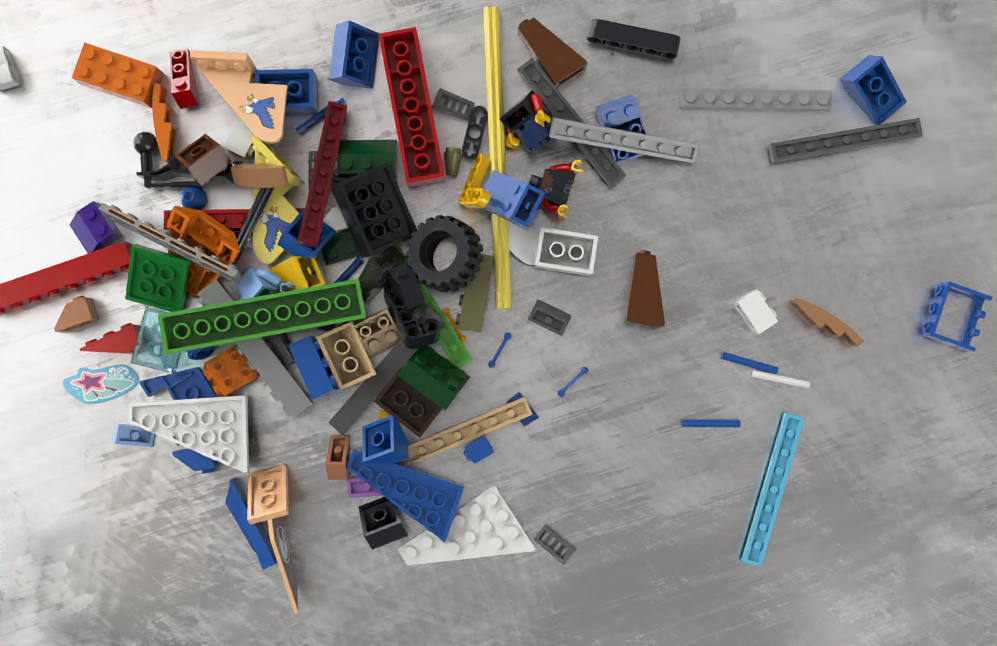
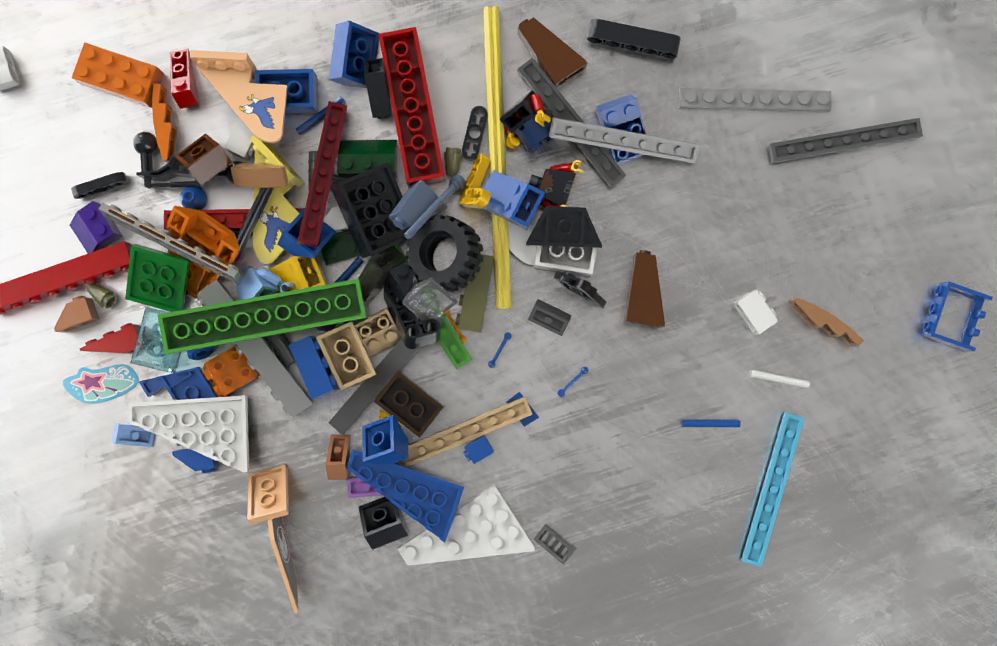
(99, 185): none -> black beam
(103, 296): none -> olive cone
(255, 533): blue wedge -> none
(377, 88): none -> black slope
(413, 205): none -> sand blue slope
(429, 299): none -> clear slope
(434, 376): dark green brick -> none
(455, 98): dark grey slope -> none
(456, 184): none -> sand blue piece
(564, 228): none -> black wing
(580, 287): none -> black wing
(750, 363): blue bar -> none
(874, 88): blue slope -> none

